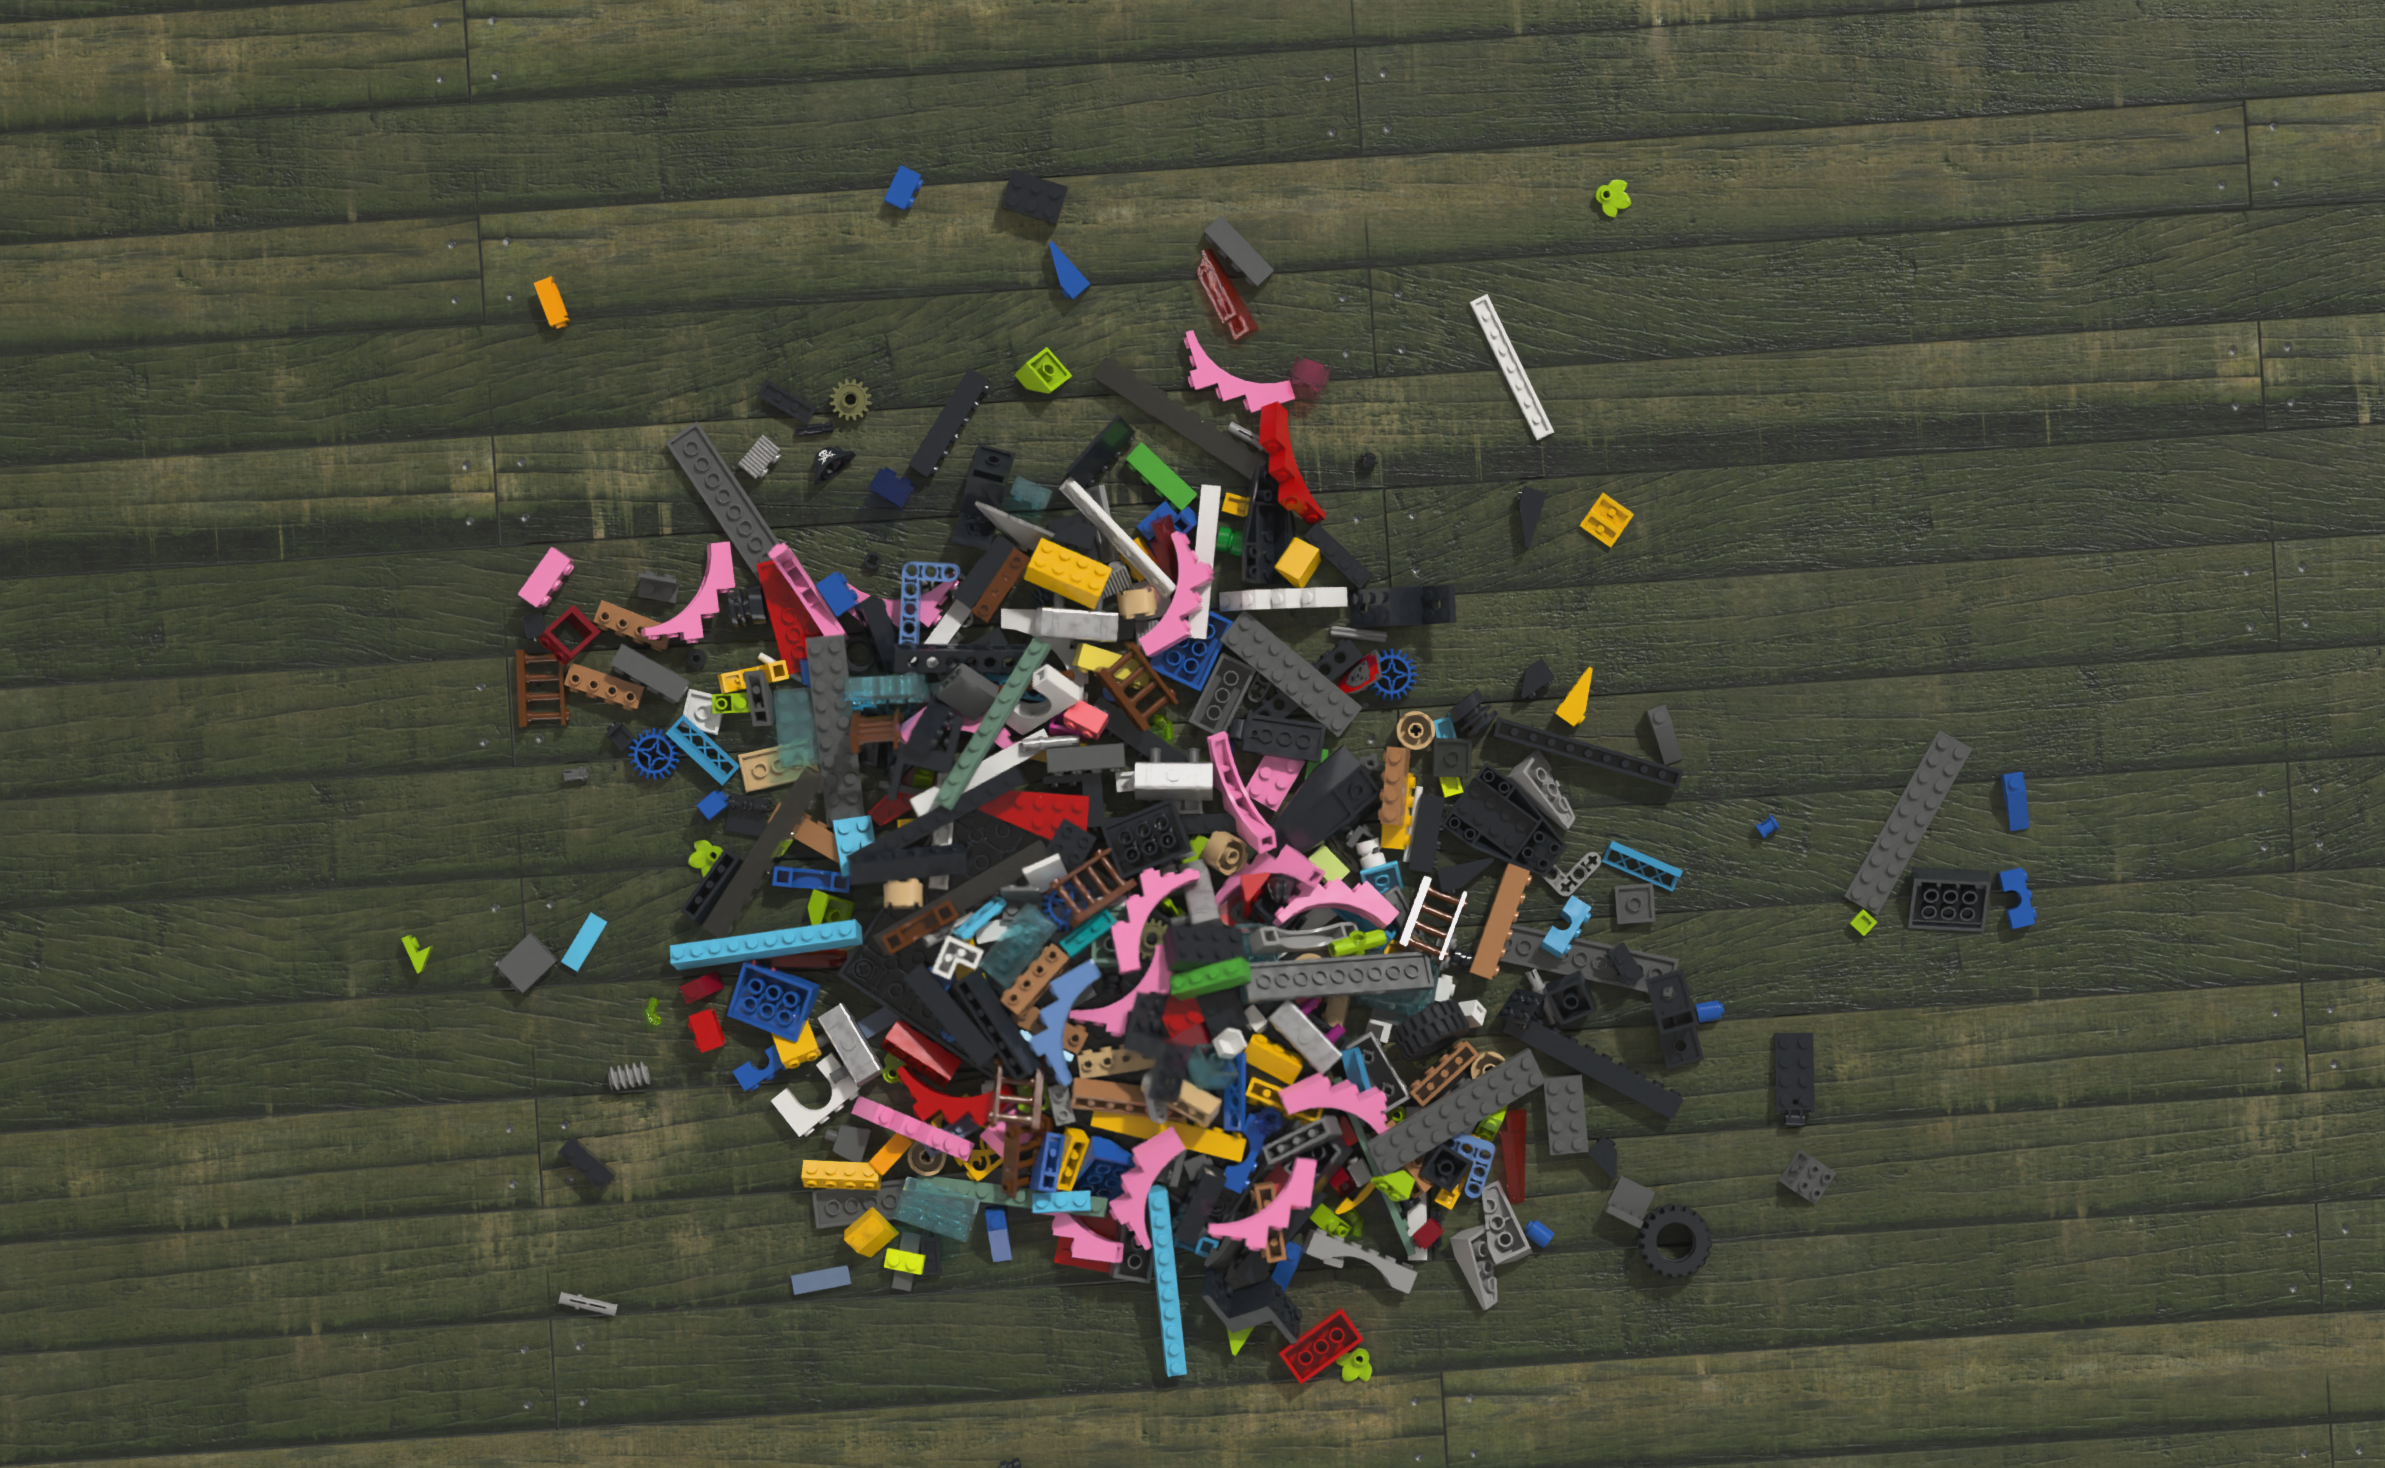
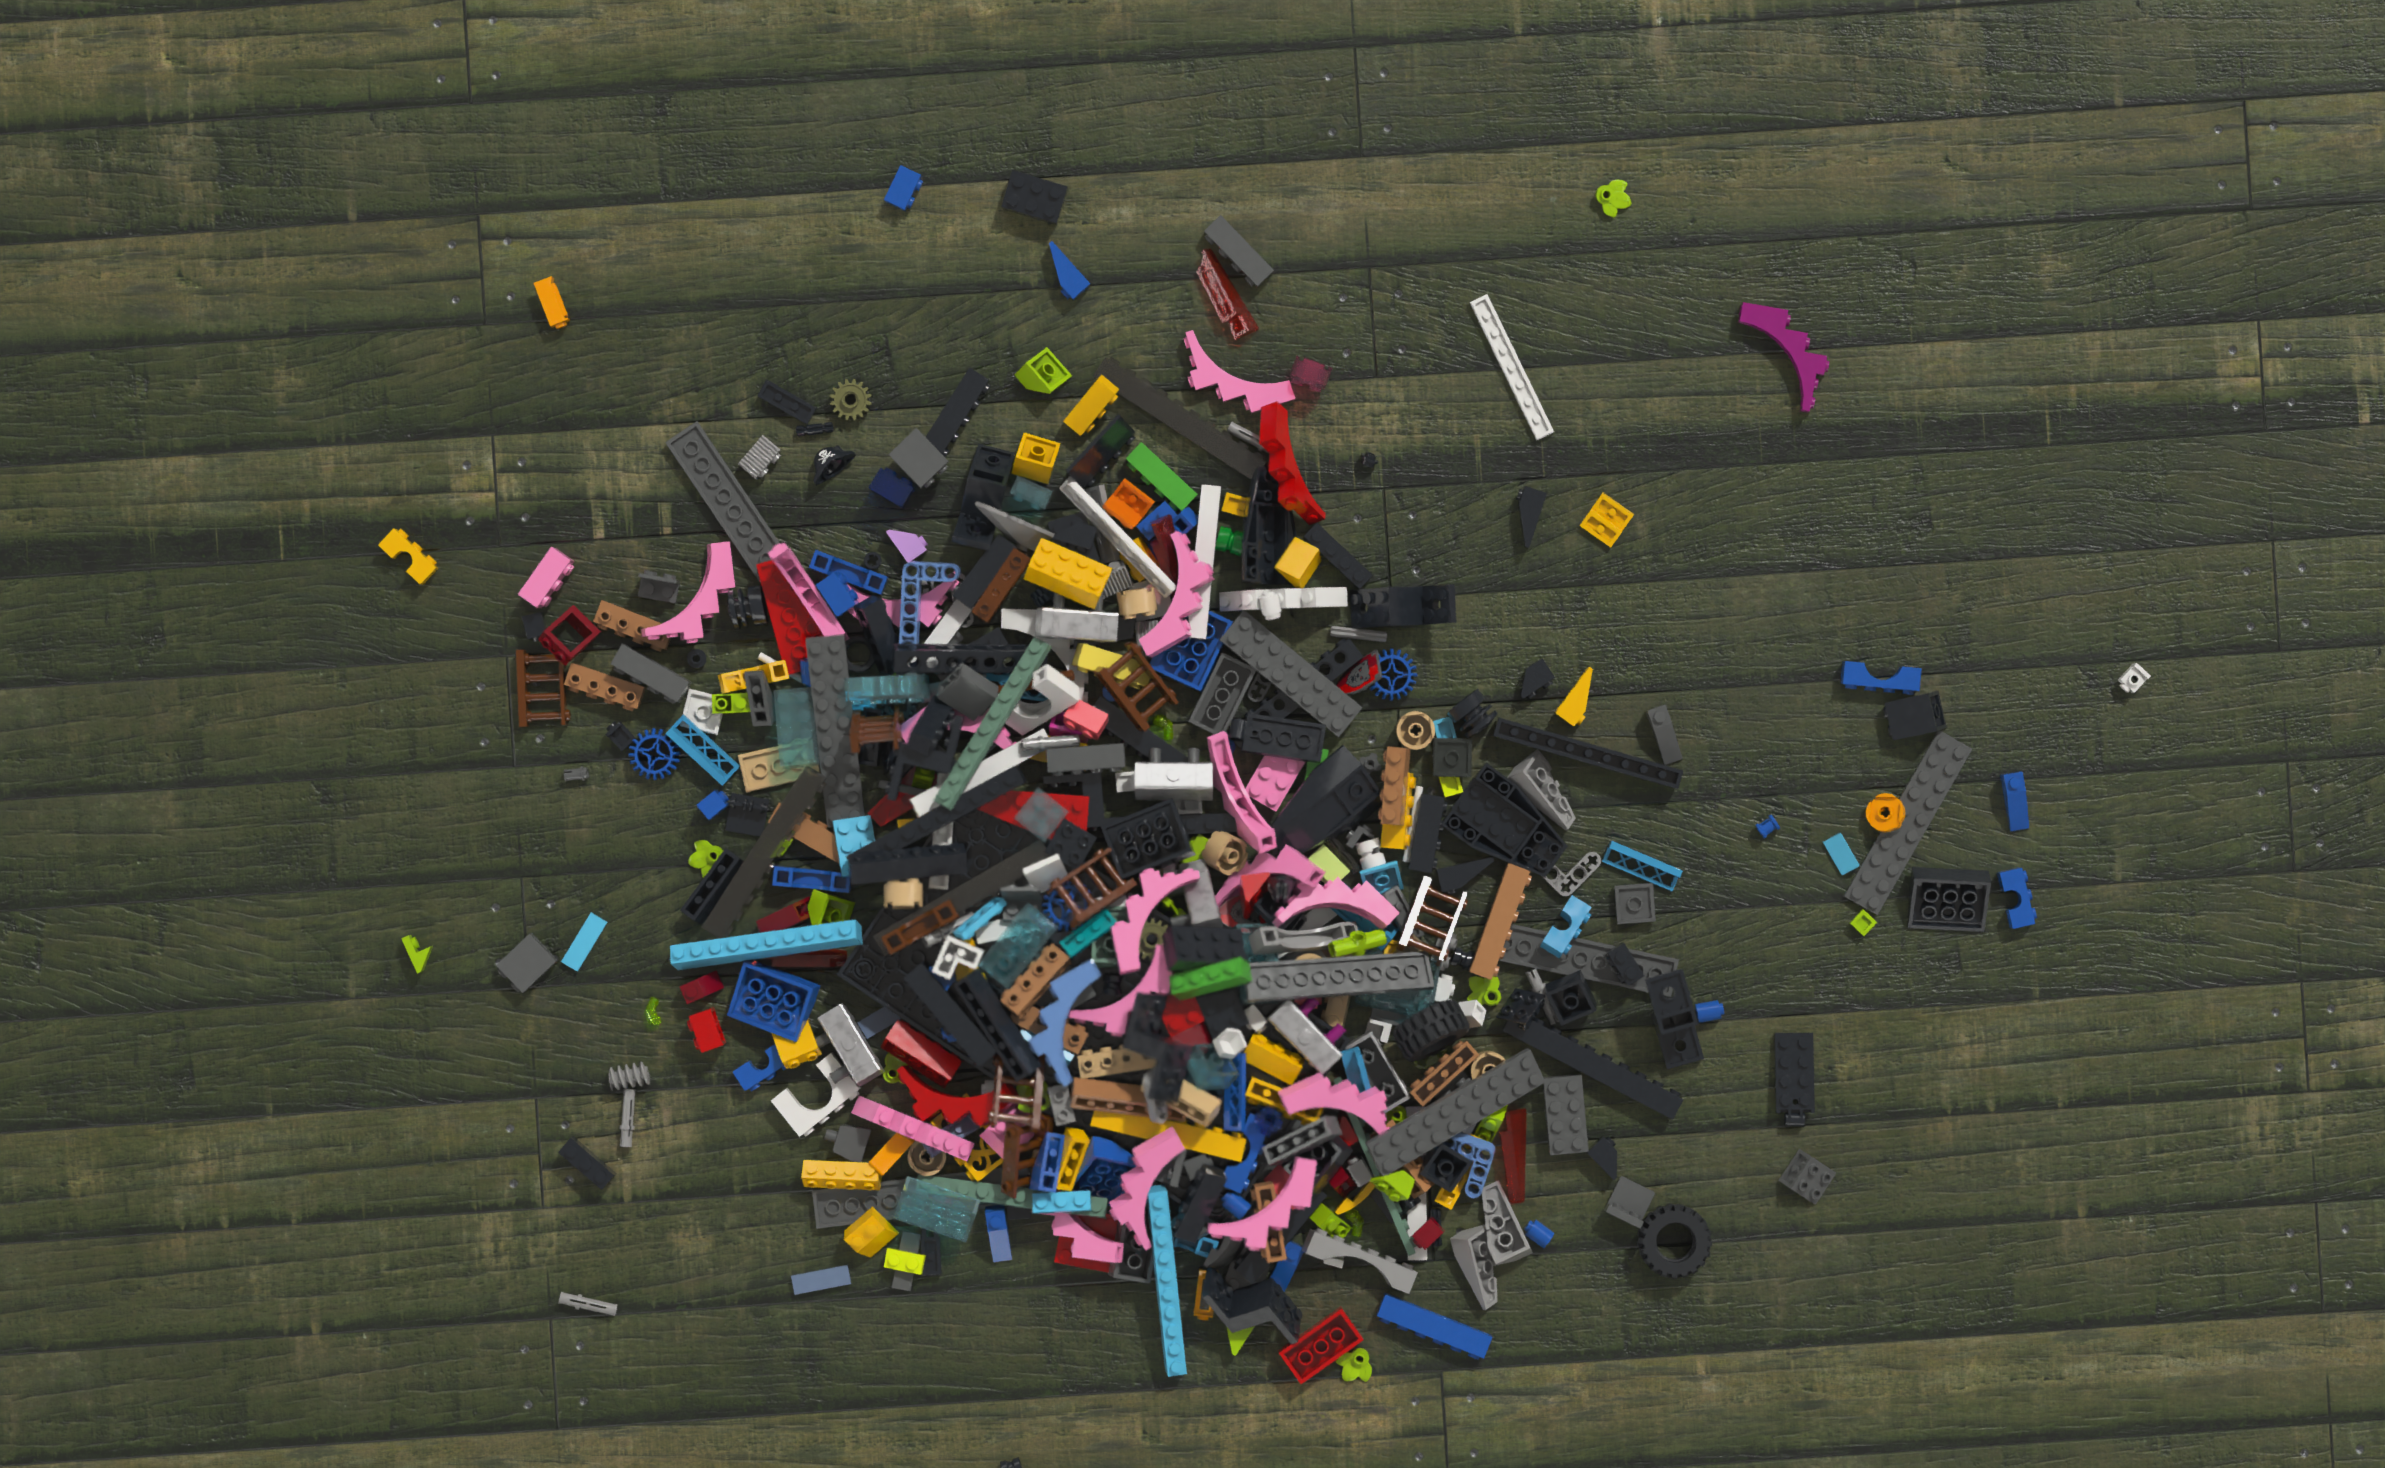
(422, 566): none -> yellow arch
(627, 1118): none -> light grey pin
(785, 917): none -> dark red slope
(855, 574): none -> blue arch
(908, 544): none -> lavender slope
(919, 458): none -> dark grey brick
(1035, 458): none -> yellow slope
(1041, 814): none -> clear light blue brick
(1092, 406): none -> yellow brick
(1128, 504): none -> orange bracket
(1201, 1308): none -> light orange window
(1235, 1204): none -> blue brick
(1270, 605): none -> white brick
(1433, 1325): none -> blue brick
(1482, 987): none -> lime plate
(1807, 365): none -> magenta arch
(1841, 853): none -> medium azure slope
(1856, 674): none -> blue arch
(1878, 805): none -> light orange plate
(1915, 715): none -> black slope
(2134, 670): none -> white brick

